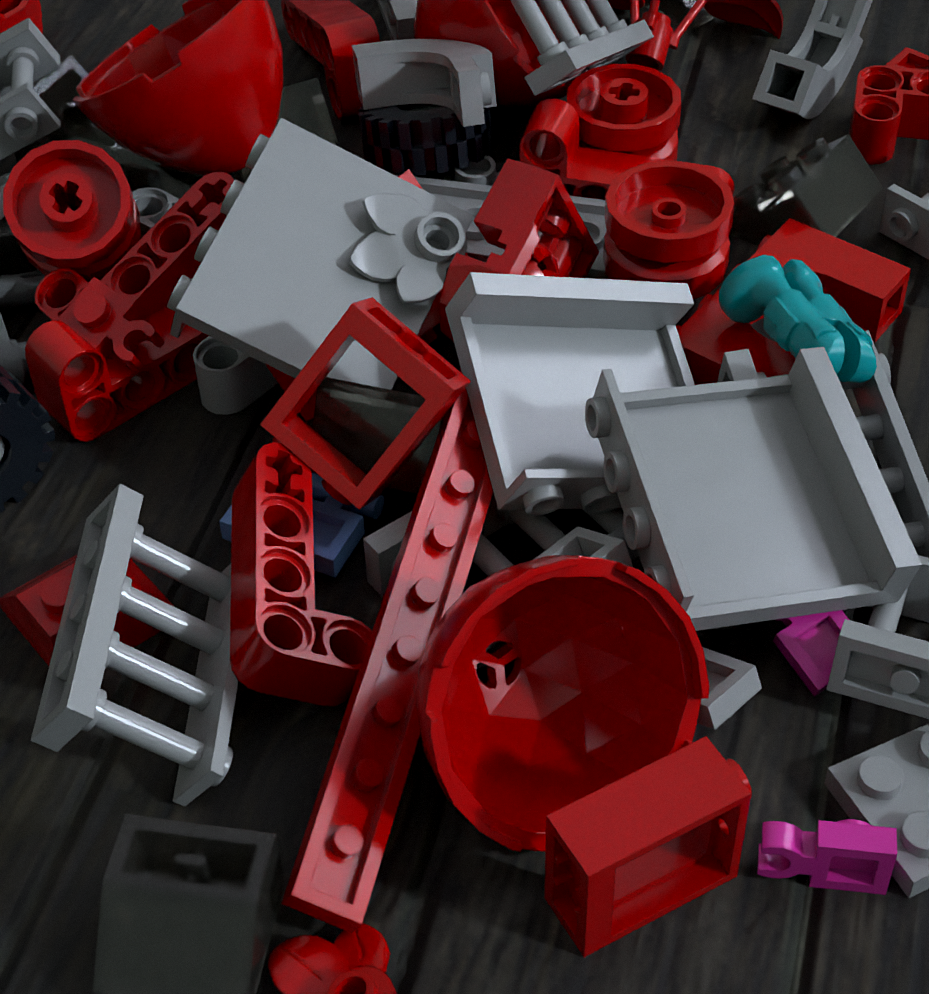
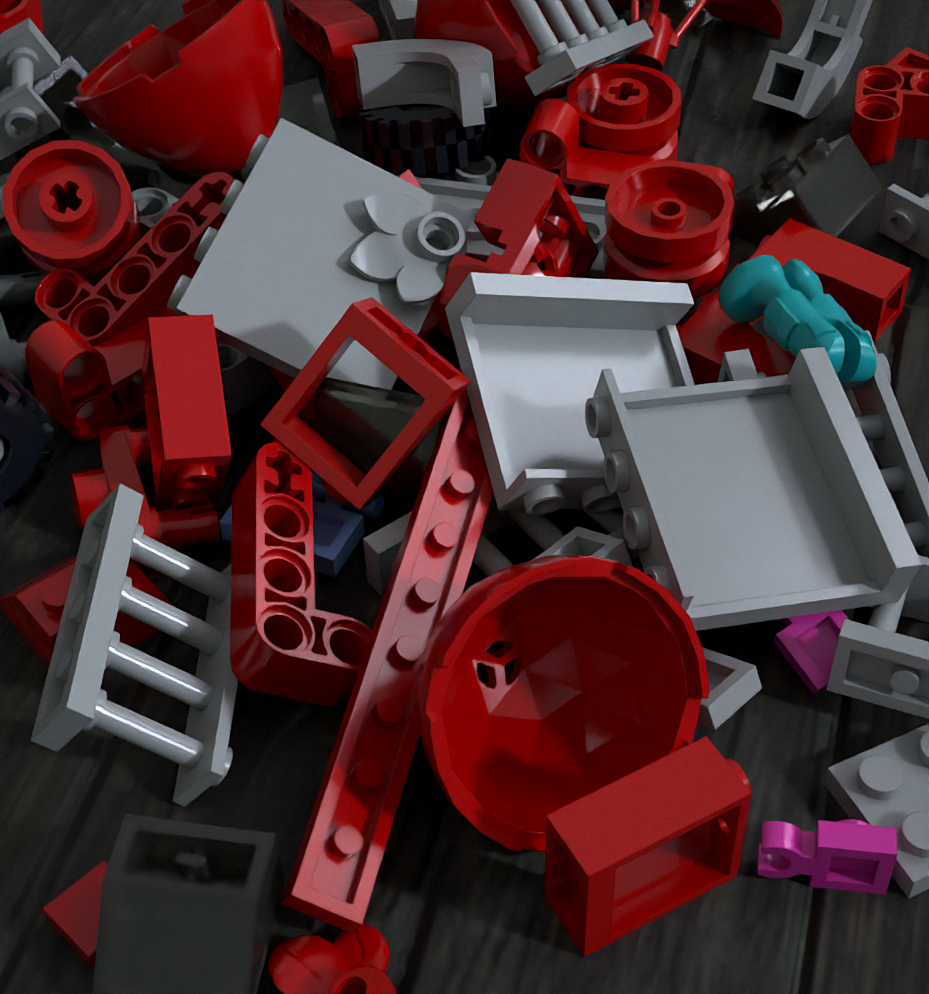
(77, 913): none -> red tile
(110, 323): red plate -> none
(121, 455): none -> red connector
(185, 411): none -> red window

